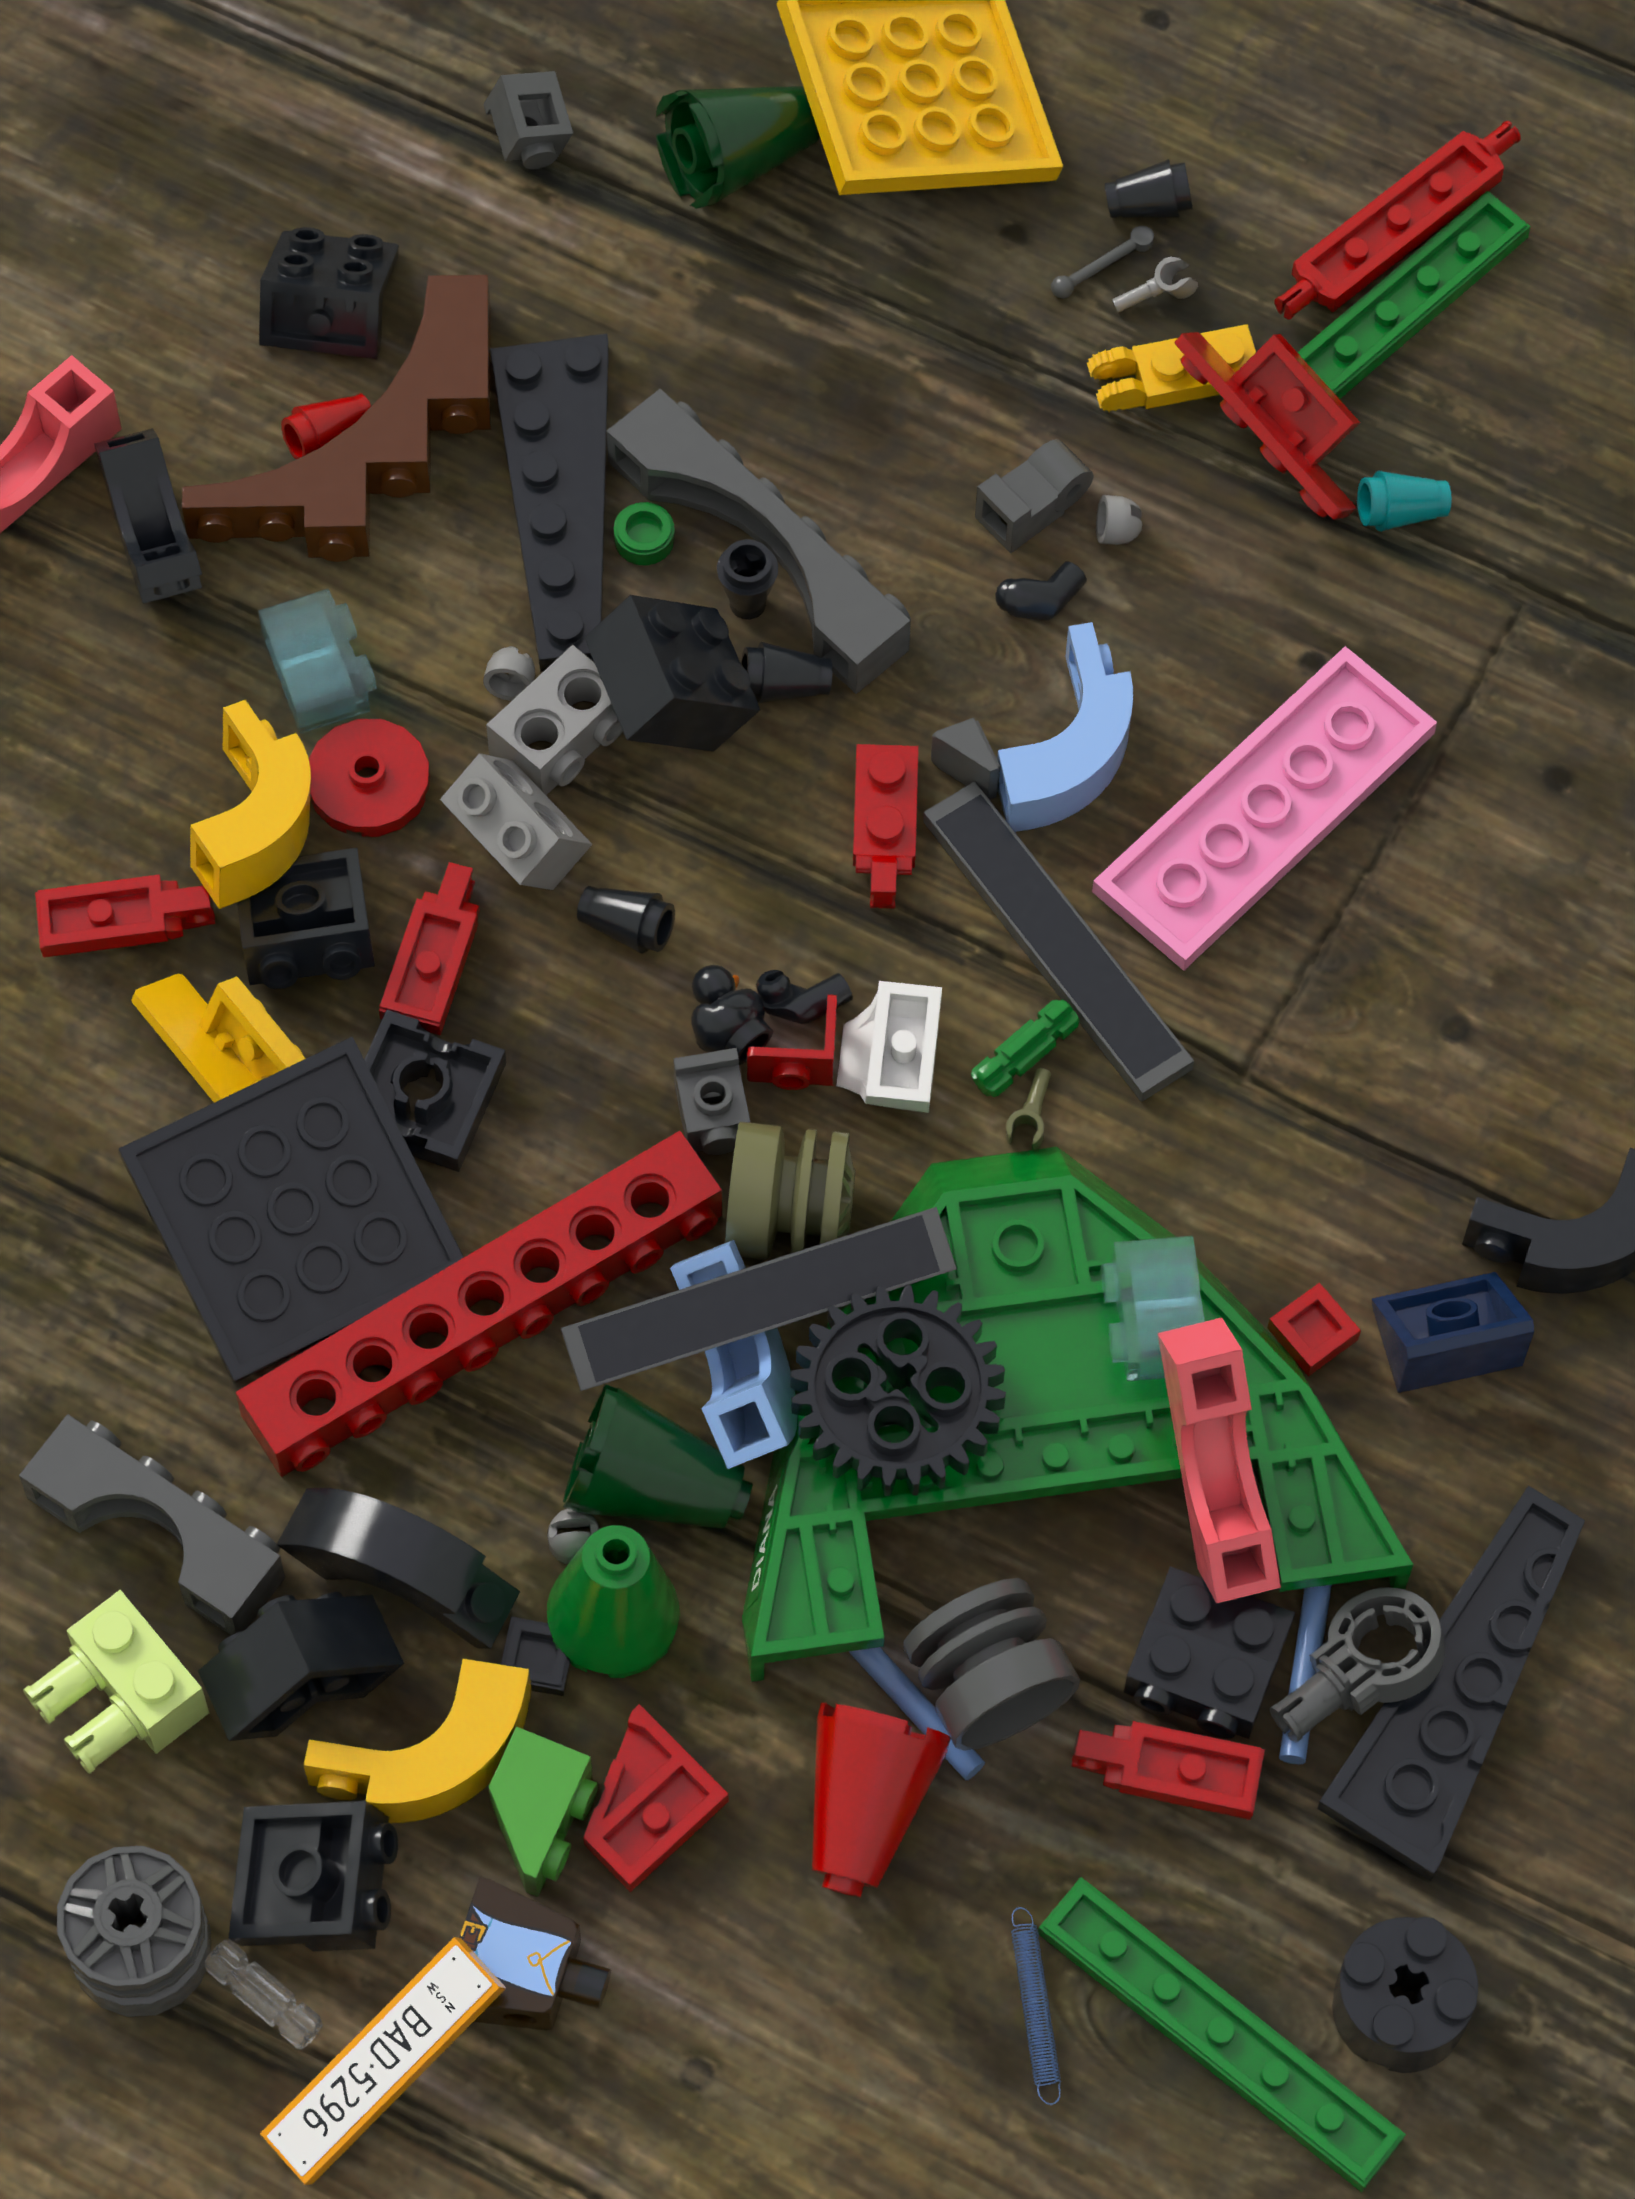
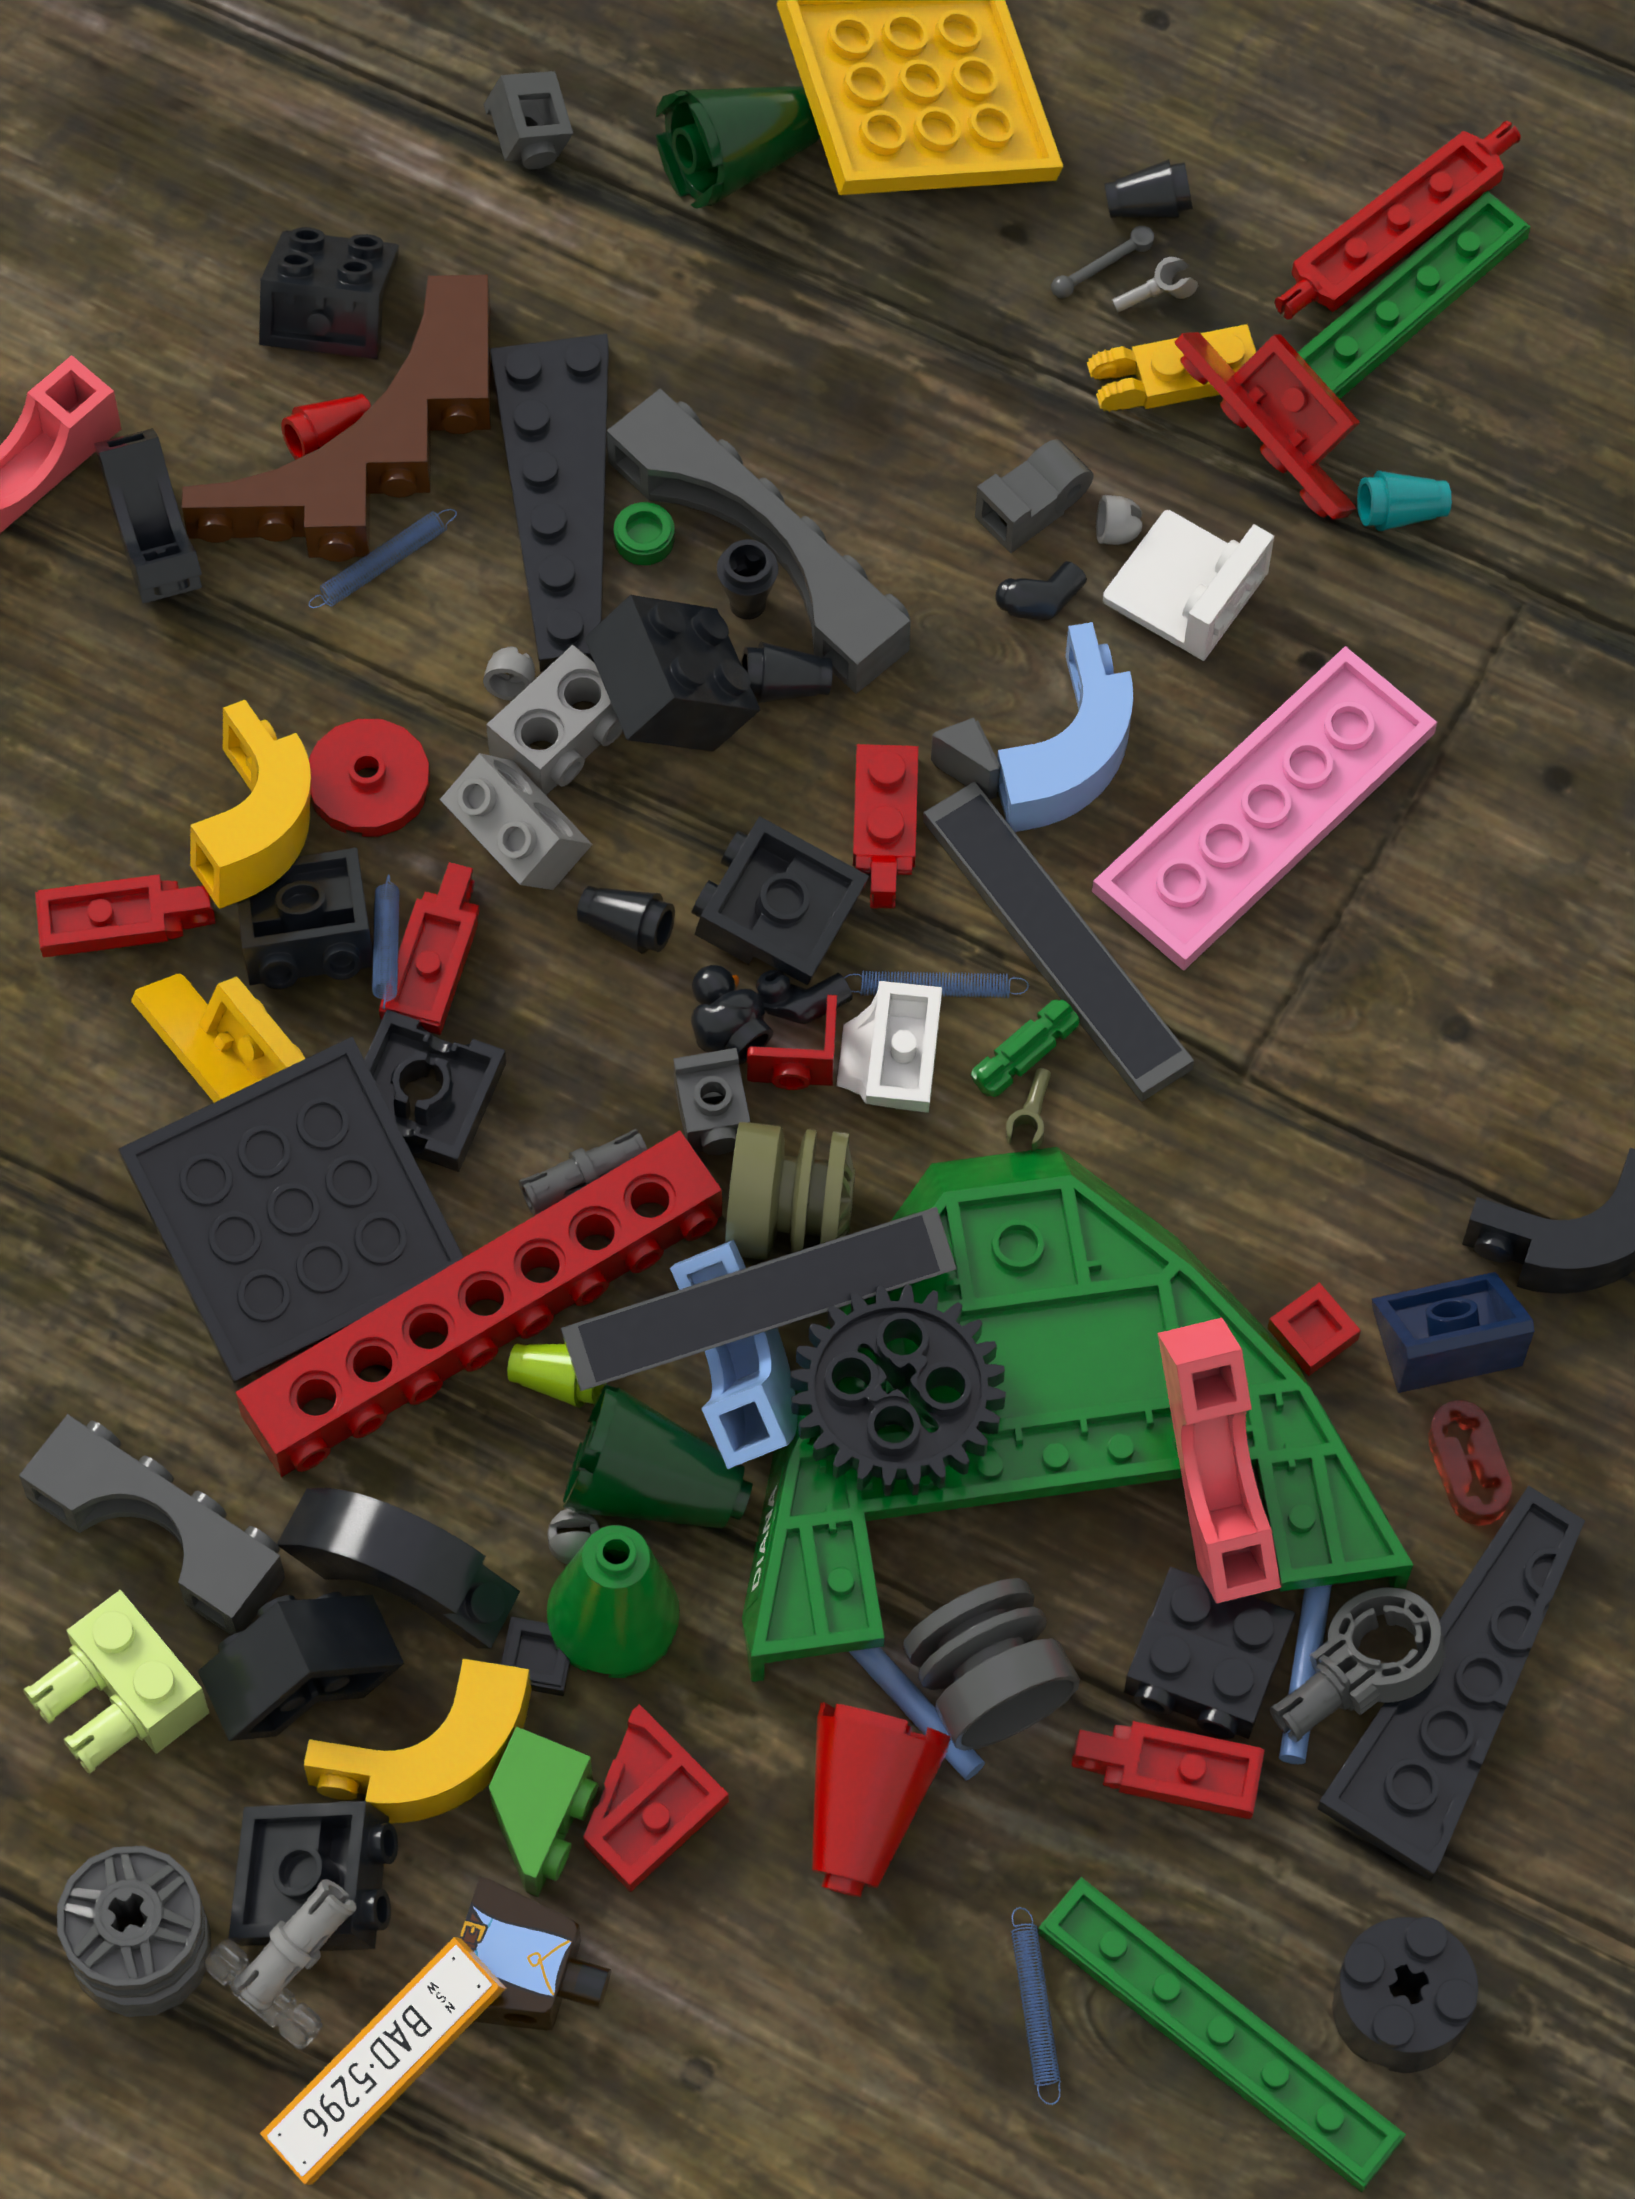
(295, 1944): none -> light grey pin
(316, 661): clear light blue brick -> none
(377, 942): none -> medium blue piece
(423, 528): none -> medium blue piece
(550, 1372): none -> lime cone
(581, 1169): none -> dark grey pin
(778, 901): none -> black plate
(951, 989): none -> medium blue piece
(1154, 1293): clear light blue brick -> none
(1189, 581): none -> white bracket
(1483, 1458): none -> clear red beam

